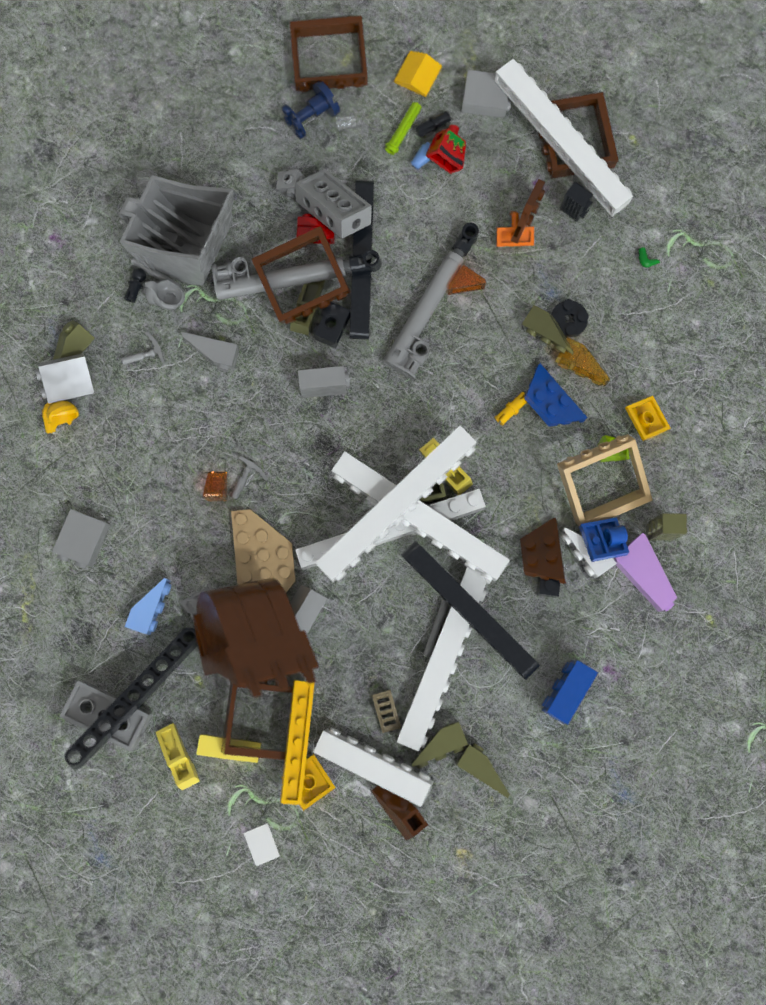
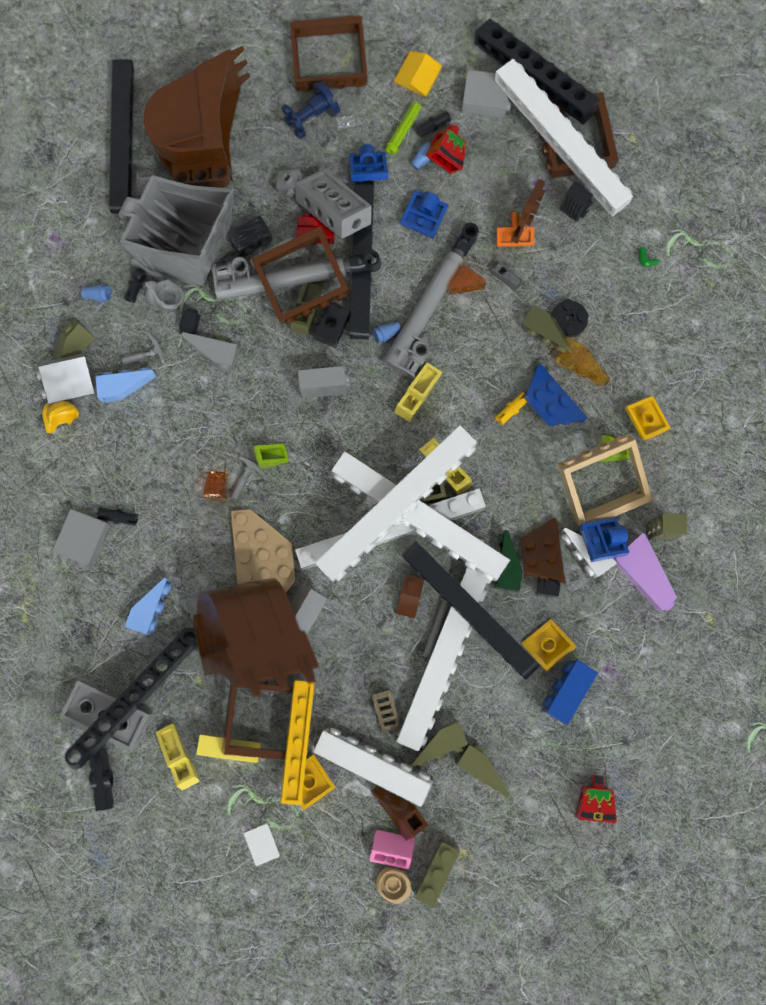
(98, 293): none -> medium blue cone
(101, 780): none -> black piece
(117, 516): none -> black pin
(120, 385): none -> light blue slope
(121, 133): none -> black beam
(189, 321): none -> black brick
(194, 121): none -> reddish brown piece
(250, 236): none -> black brick
(270, 455): none -> lime slope
(368, 168): none -> blue plate
(384, 332): none -> medium blue cone
(392, 849): none -> bright pink brick
(393, 884): none -> tan piece
(410, 596): none -> reddish brown slope
(418, 392): none -> light yellow slope
(424, 213): none -> blue plate
(437, 873): none -> olive brick
(508, 277): none -> flat silver bar
(512, 574): none -> dark green slope
(548, 645): none -> yellow slope
(557, 84): none -> black brick
(596, 802): none -> torso

